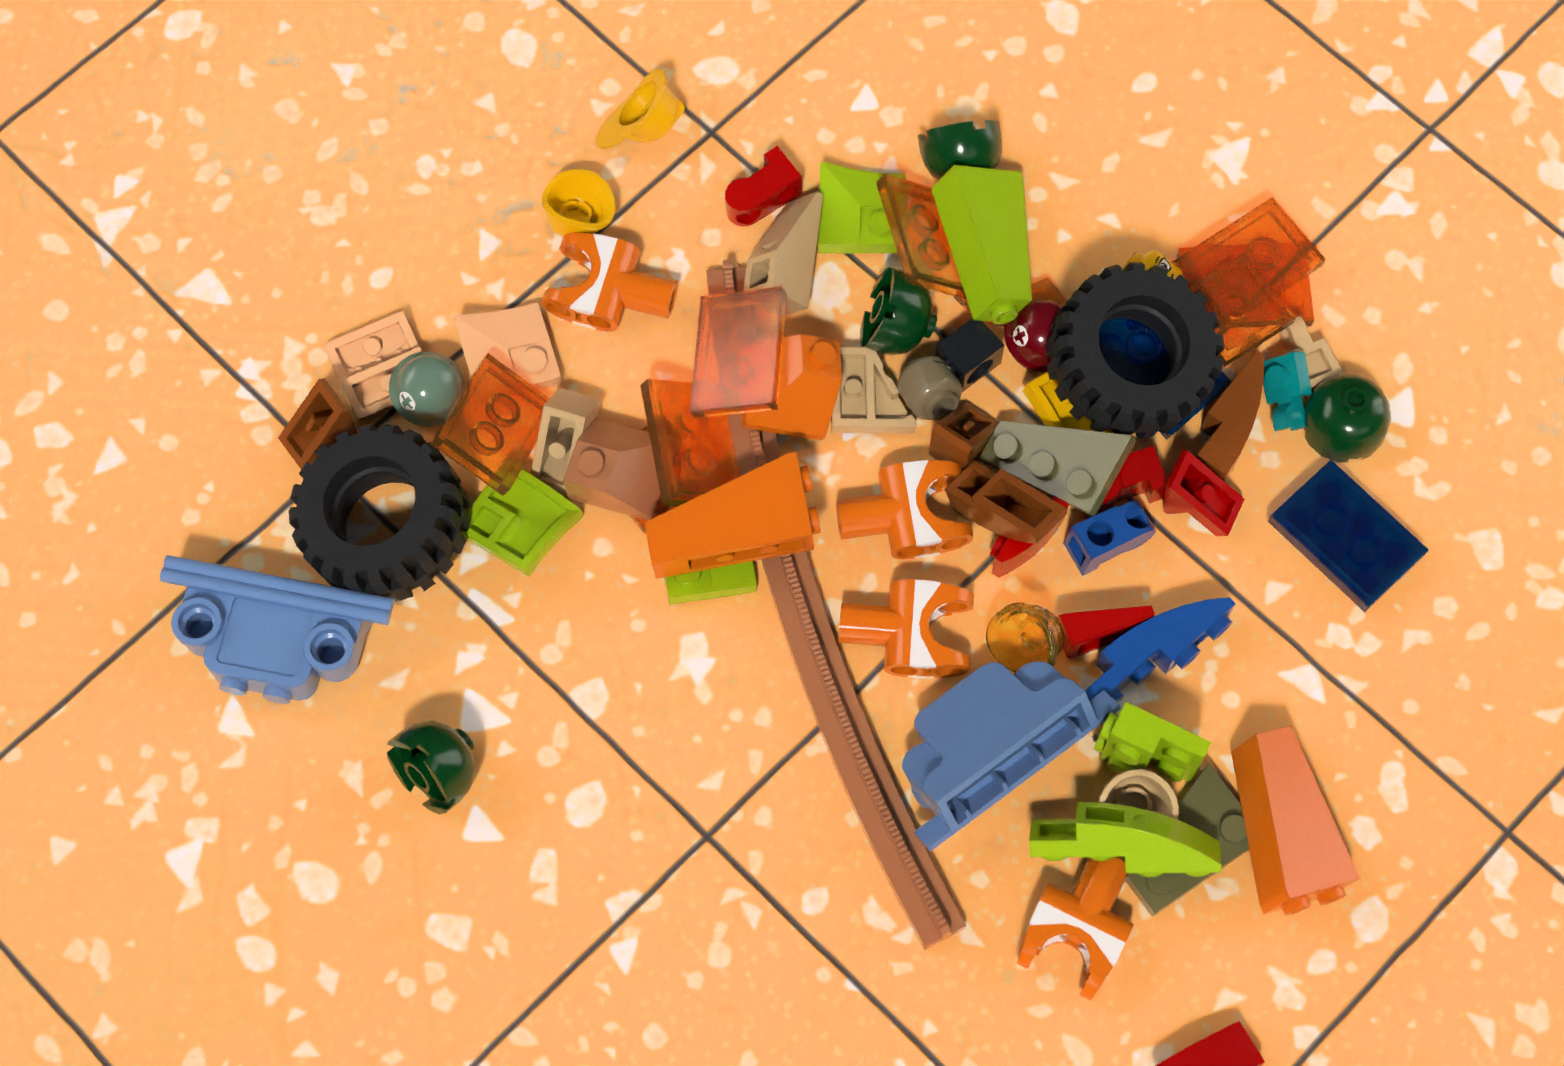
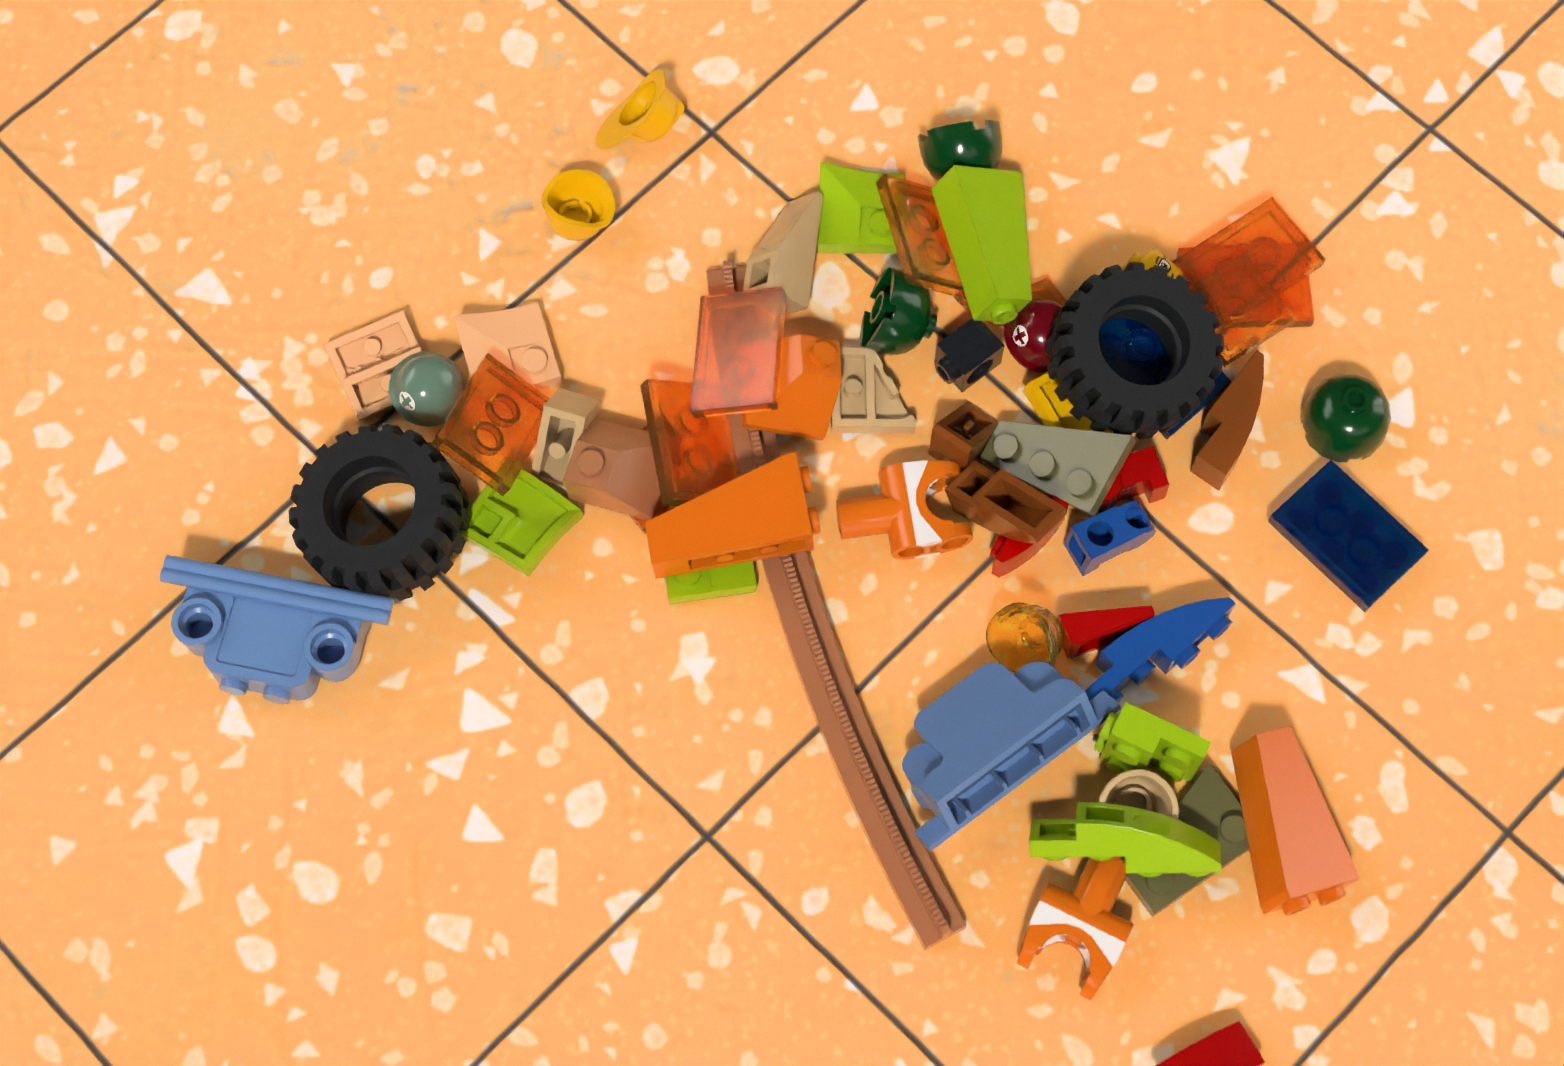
(316, 423): dark orange slope -> none
(434, 761): dark green cylinder -> none
(610, 285): orange connector -> none
(764, 191): red leg -> none
(905, 628): orange connector -> none
(929, 388): dark tan head -> none
(1202, 494): red slope -> none
(1285, 384): teal plate -> none
(1318, 354): tan plate -> none

